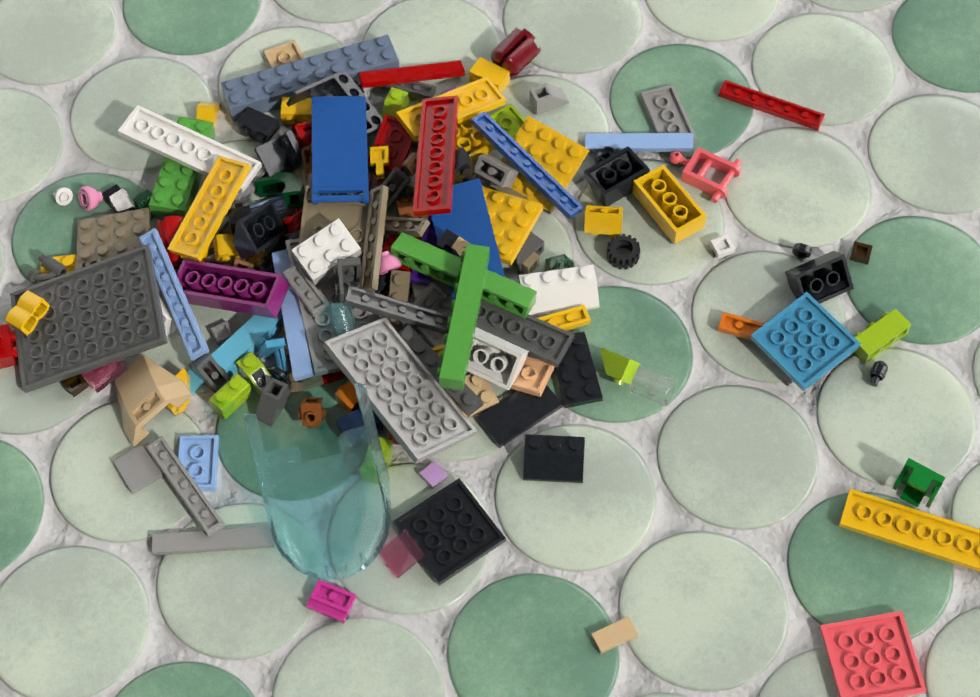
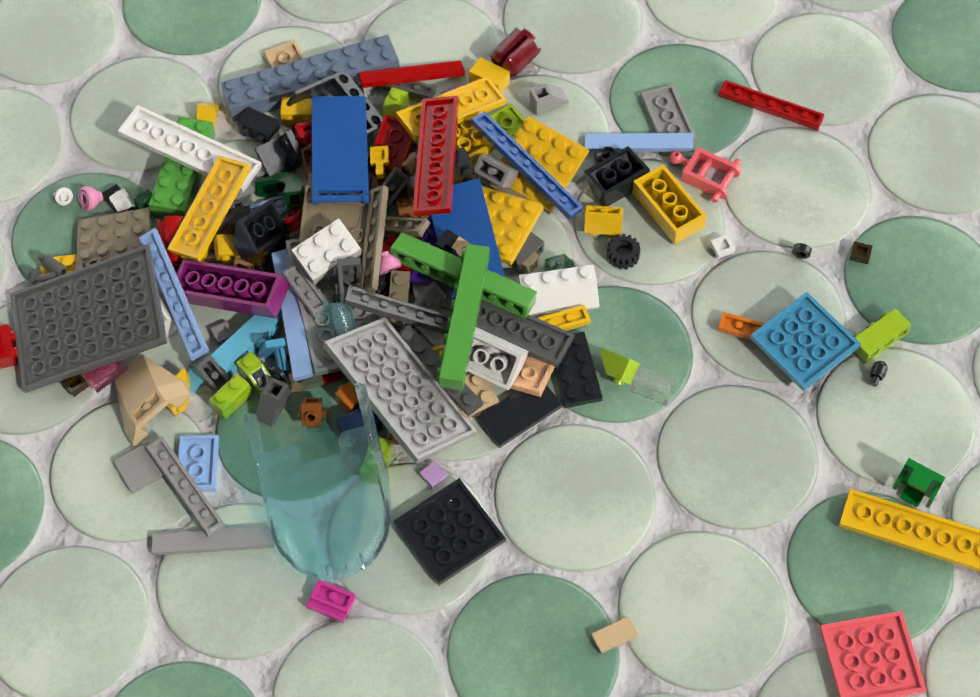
(27, 312): yellow brick -> none
(401, 553): clear pink piece -> none
(553, 458): black slope -> none
(821, 277): black slope -> none

